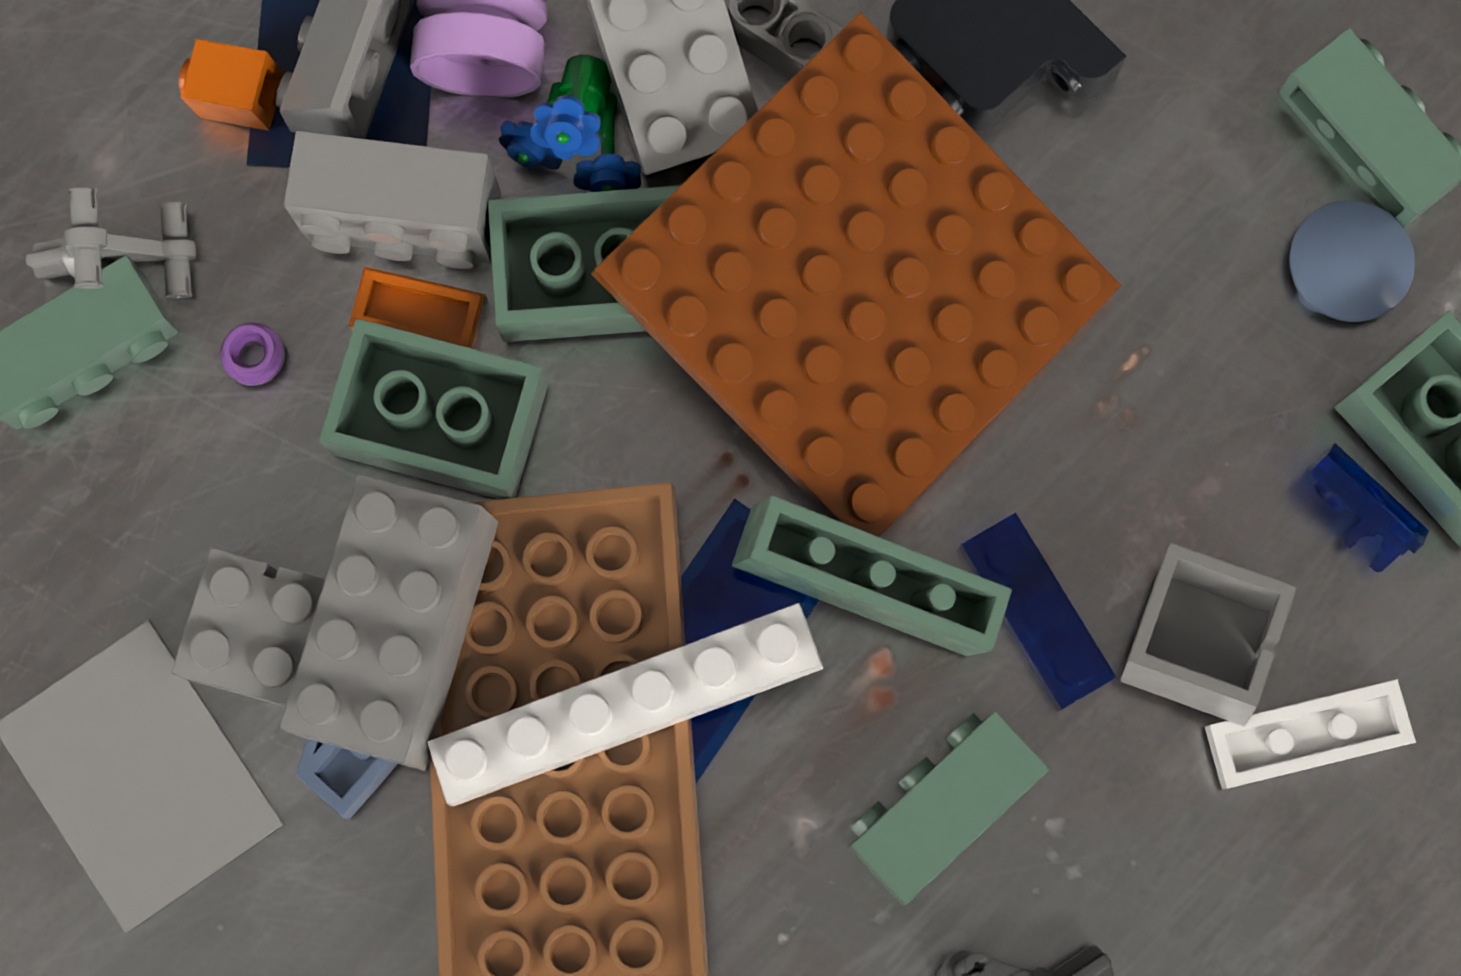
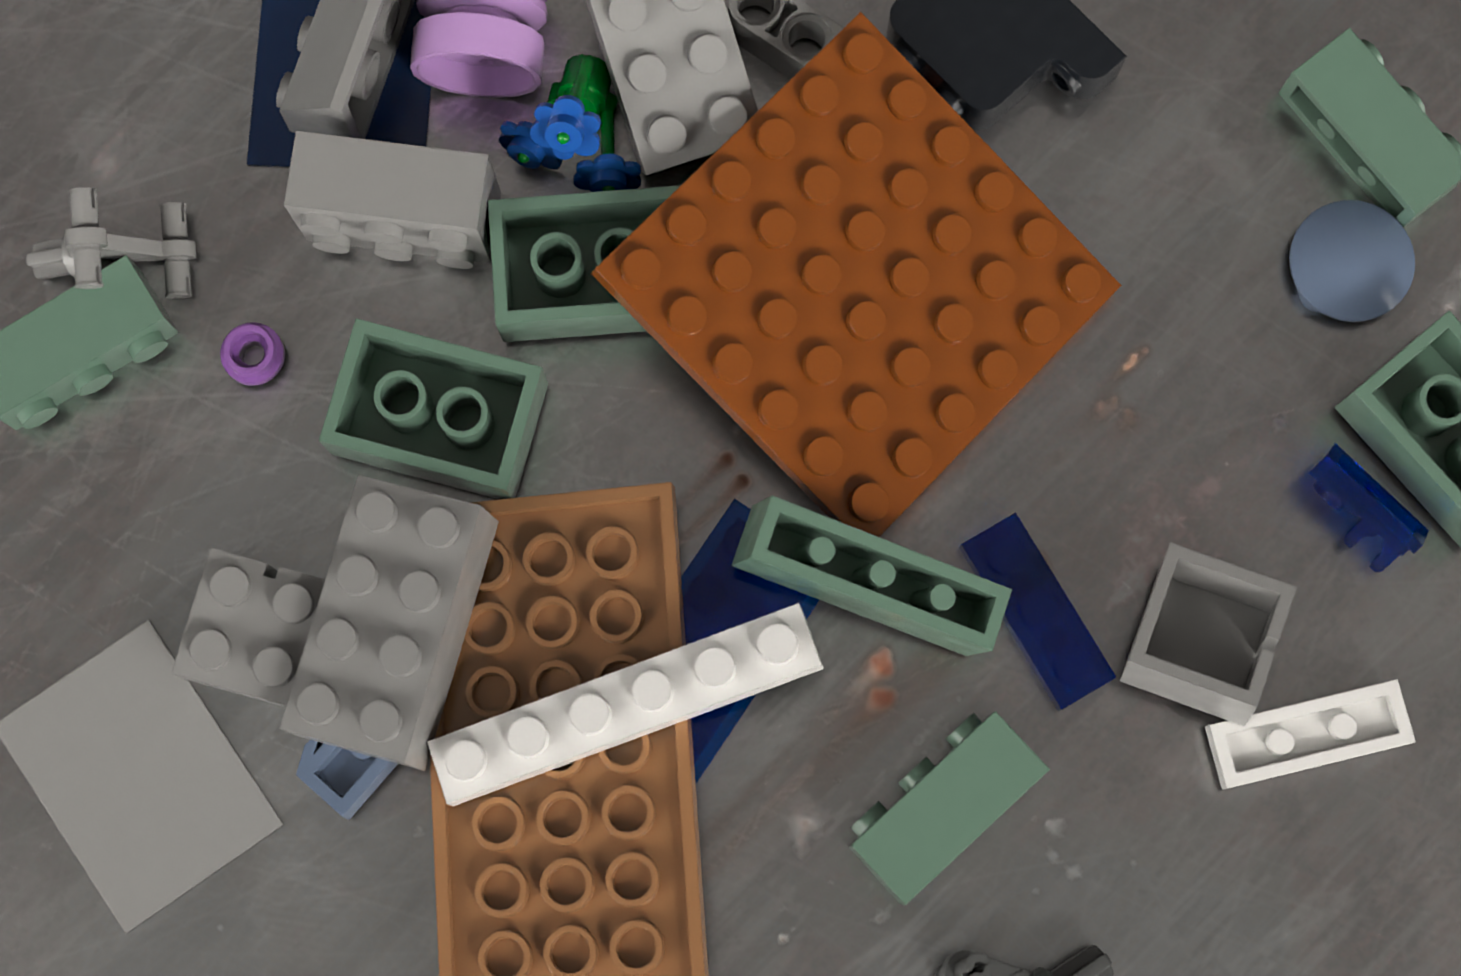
(231, 84): orange brick -> none
(419, 307): orange tile -> none

